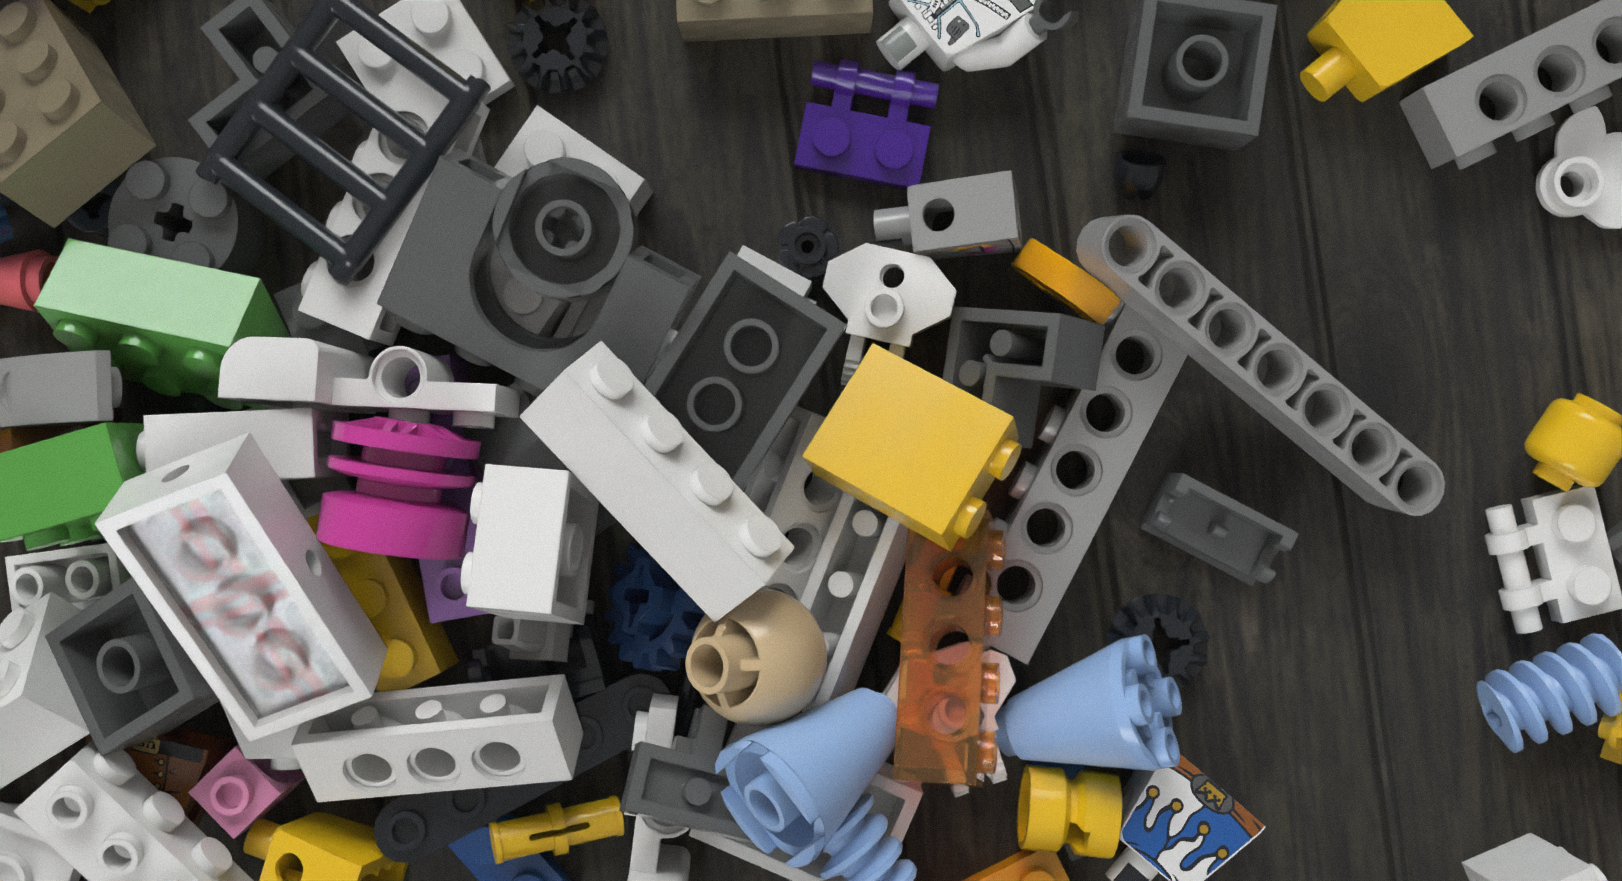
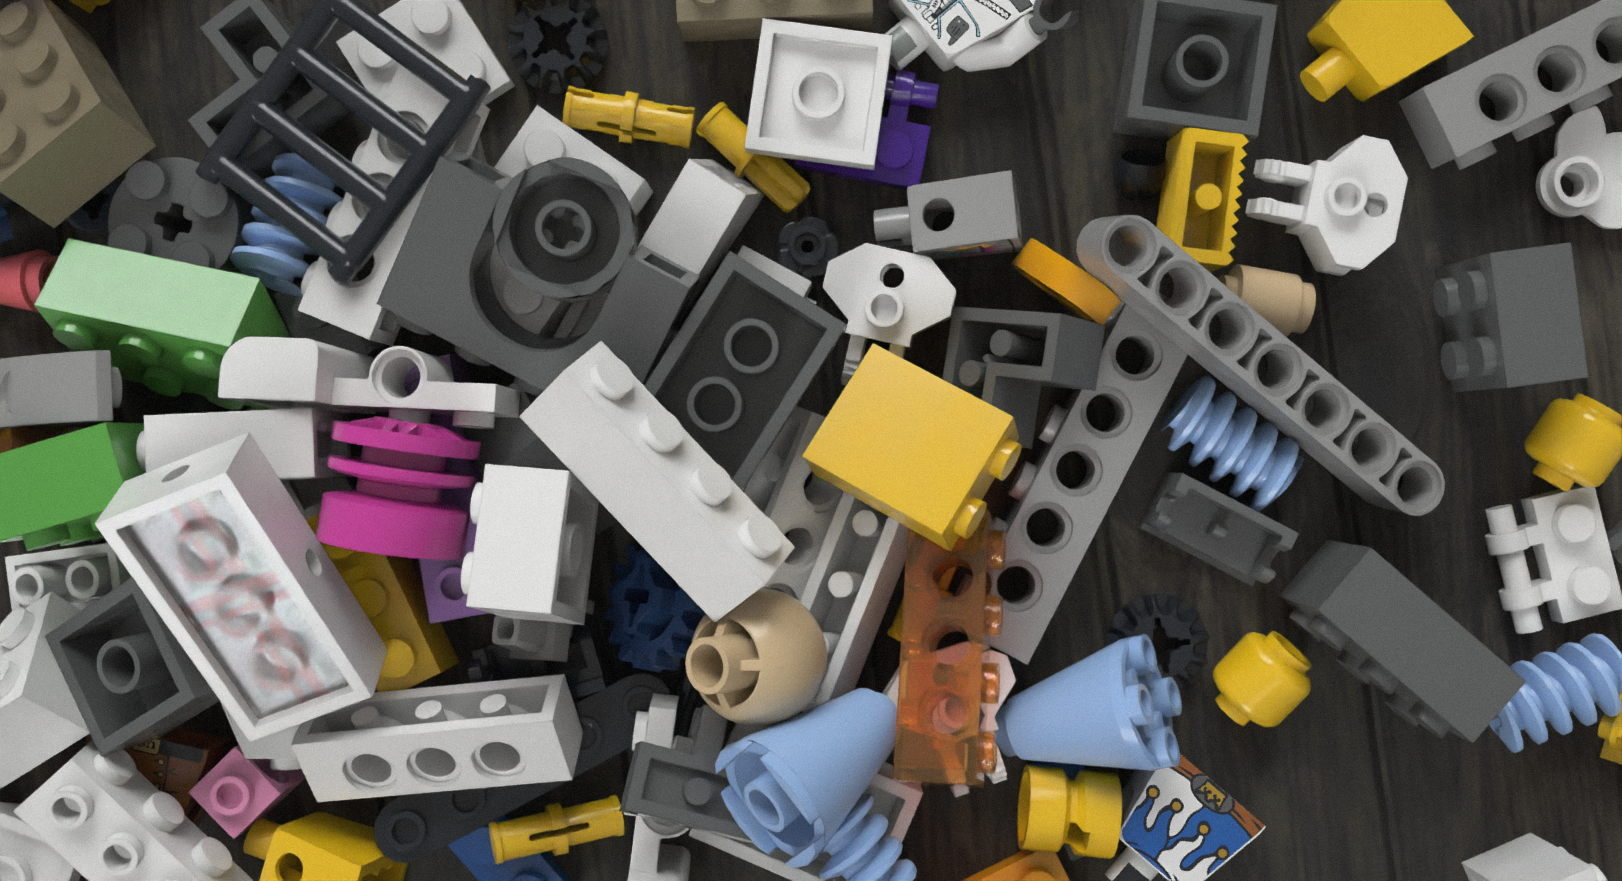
(272, 250): none -> light blue piece
(628, 117): none -> yellow pin
(701, 218): none -> white slope
(767, 173): none -> yellow axle
(818, 94): none -> white plate
(1201, 193): none -> yellow brick
(1233, 442): none -> light blue piece
(1262, 679): none -> yellow head
(1274, 295): none -> tan brick
(1338, 203): none -> white hinge
(1399, 641): none -> dark grey brick
(1511, 319): none -> dark grey brick

